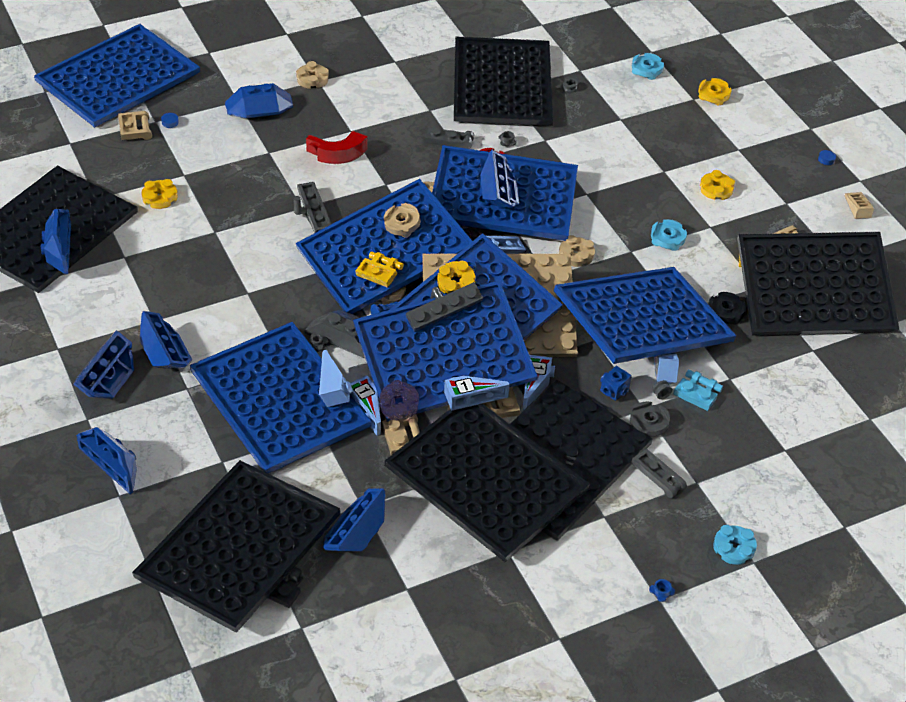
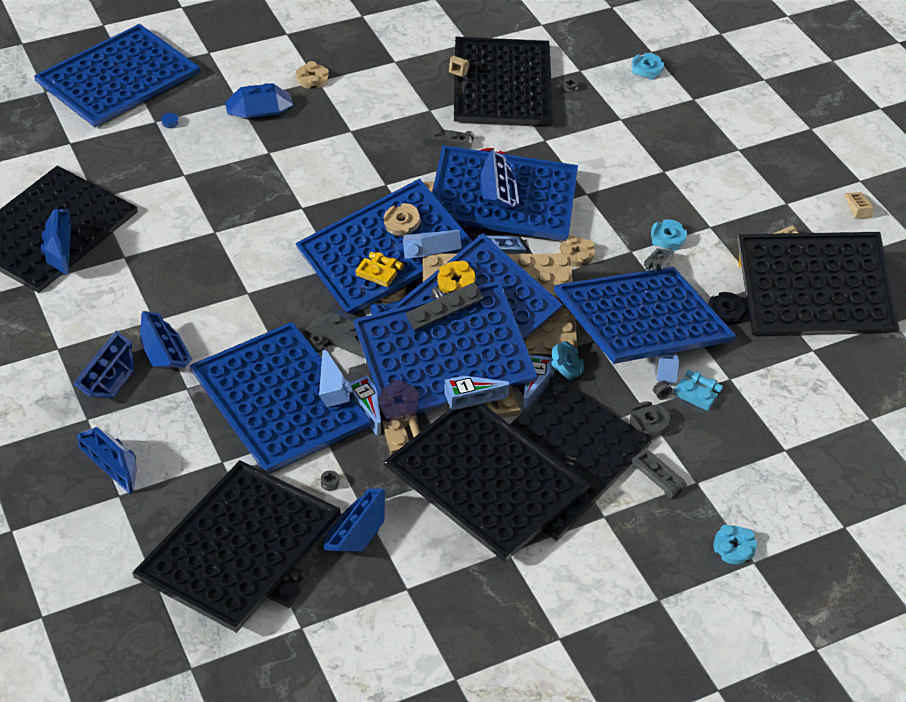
(128, 125): tan plate -> none
(165, 188): yellow plate -> none
(312, 206): dark grey plate -> none
(332, 485): none -> dark grey bush
(340, 151): red arch -> none
(431, 243): none -> light blue slope
(458, 66): none -> tan brick
(507, 138): dark grey plate -> none
(566, 360): none -> medium azure plate
(615, 383): blue brick -> none
(658, 259): none -> dark grey hinge
(664, 585): blue plate -> none
(718, 97): yellow plate -> none
(724, 186): yellow plate -> none
(826, 157): blue tile -> none

